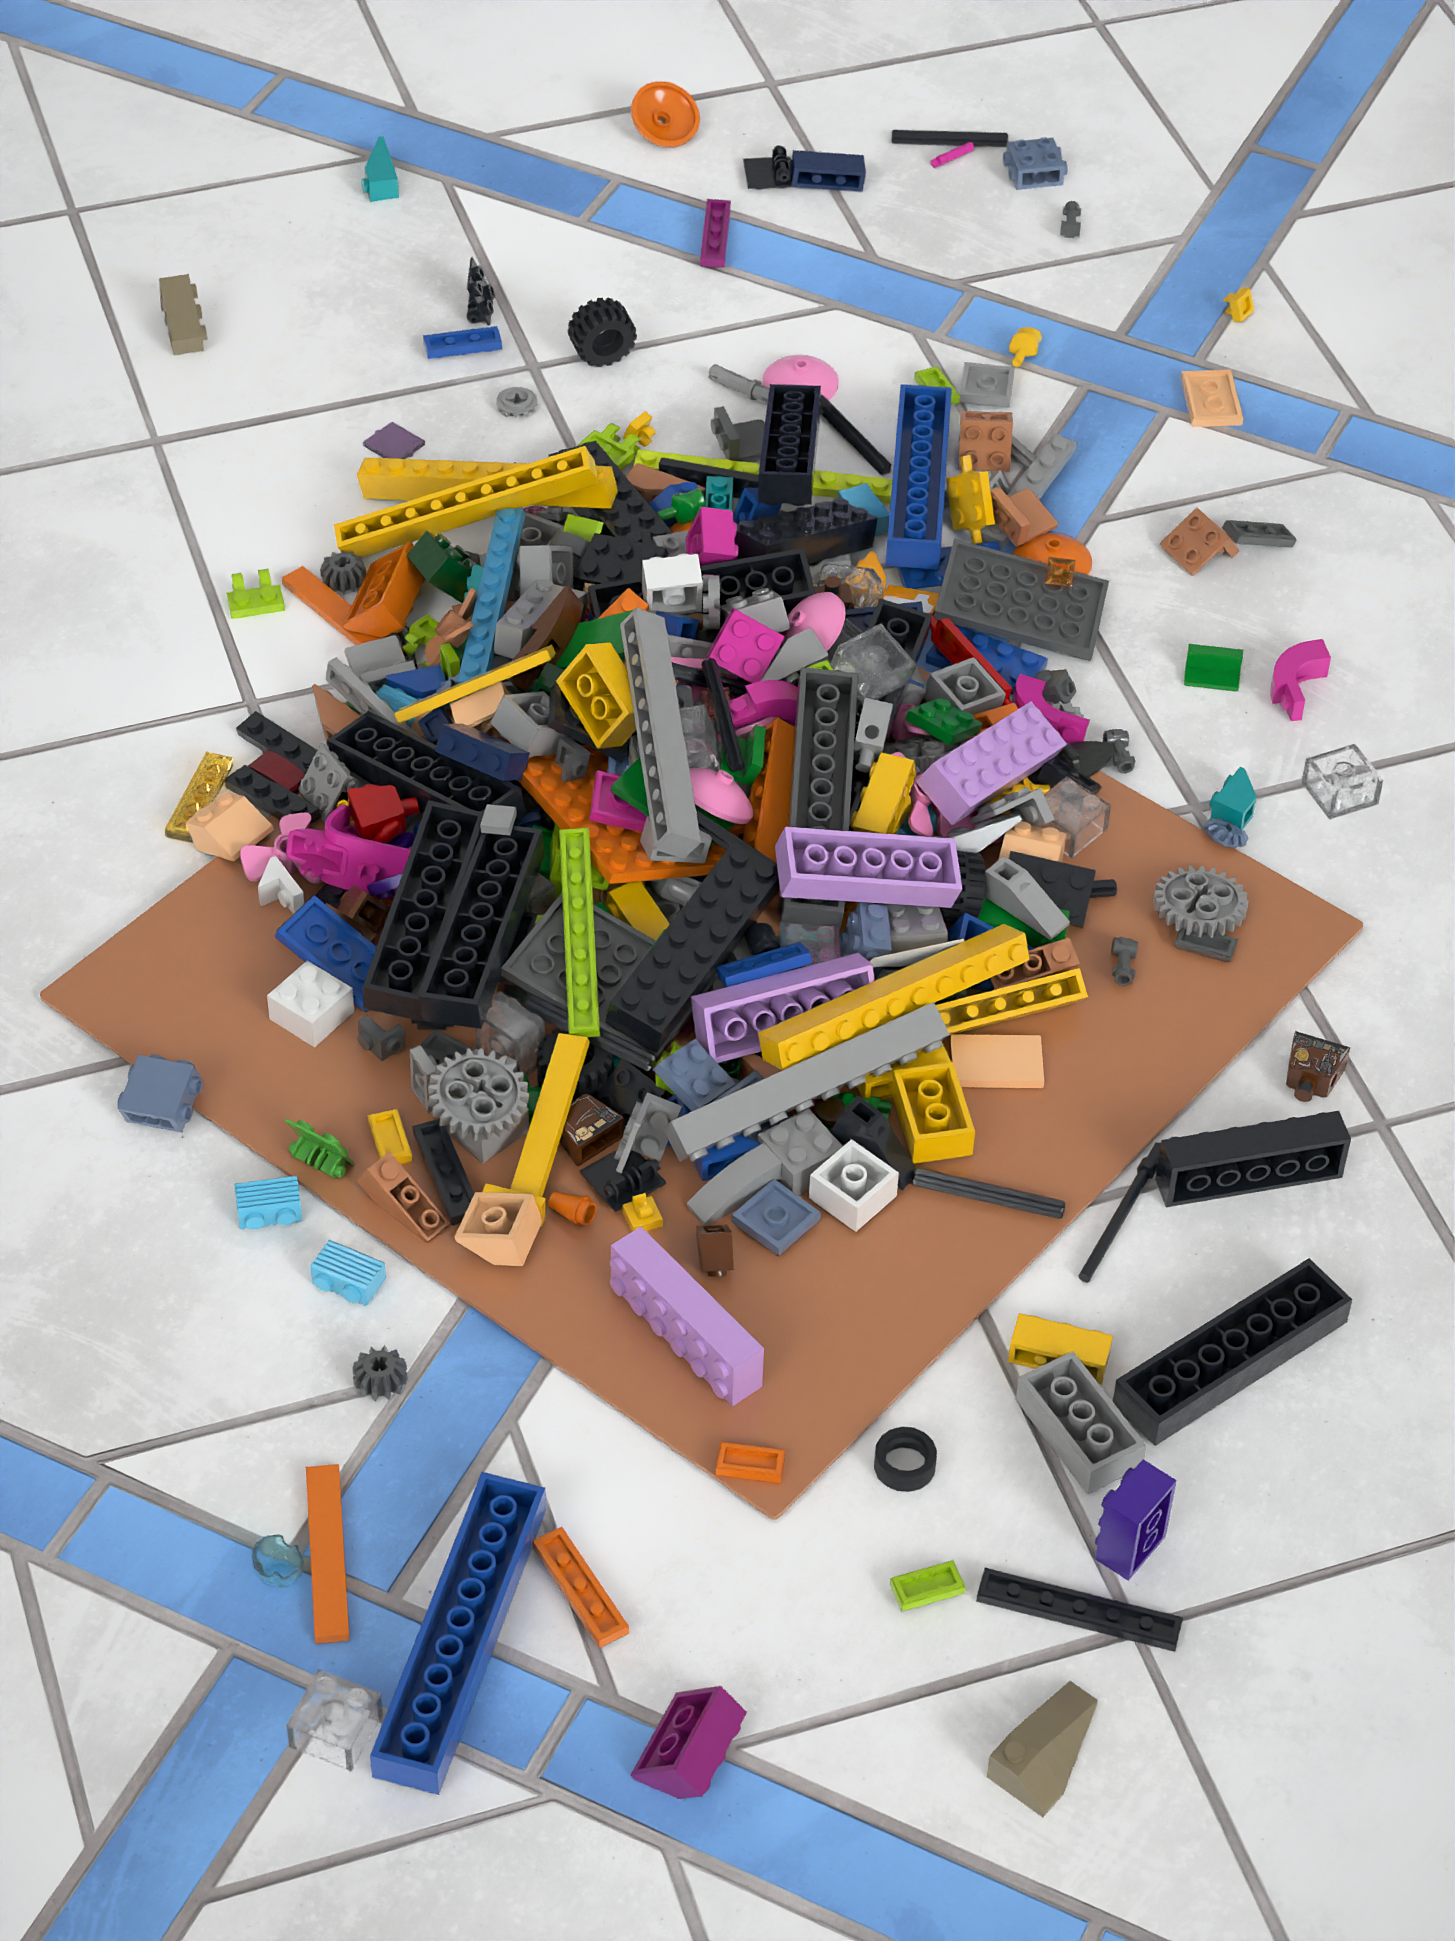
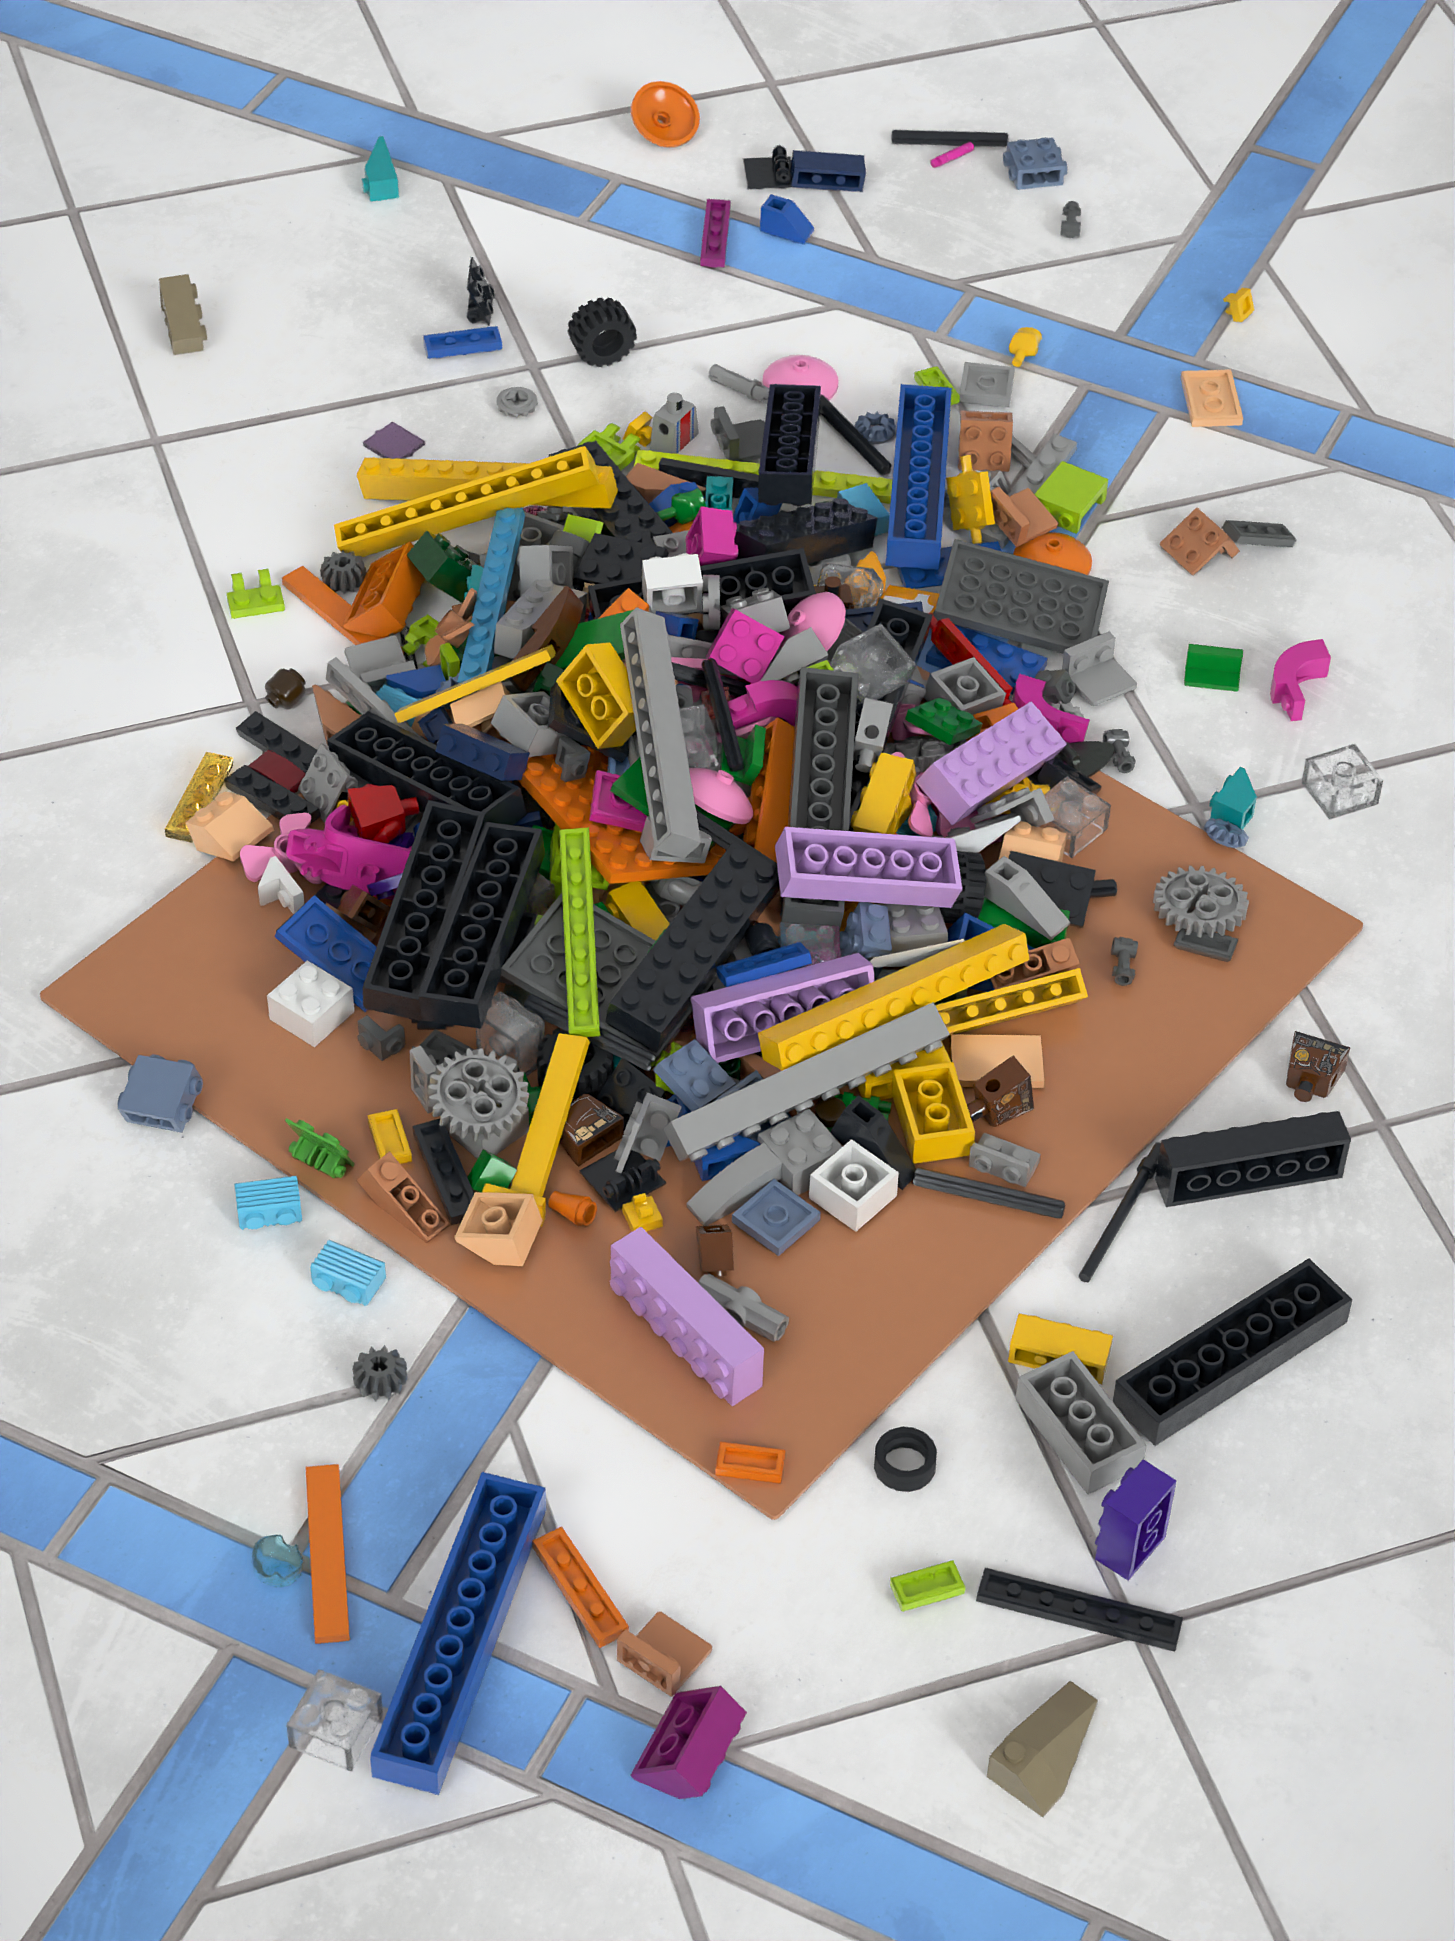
(285, 688): none -> dark brown head
(491, 1170): none -> green panel
(498, 819): light grey tile -> none
(663, 1652): none -> nougat bracket
(674, 425): none -> light grey torso
(746, 1308): none -> light grey piece
(784, 219): none -> blue slope
(877, 433): none -> sand blue gear
(1002, 1094): none -> reddish brown torso
(1004, 1159): none -> light grey bracket
(1060, 571): clear orange slope -> none
(1071, 493): none -> lime panel
(1095, 670): none -> light grey bracket

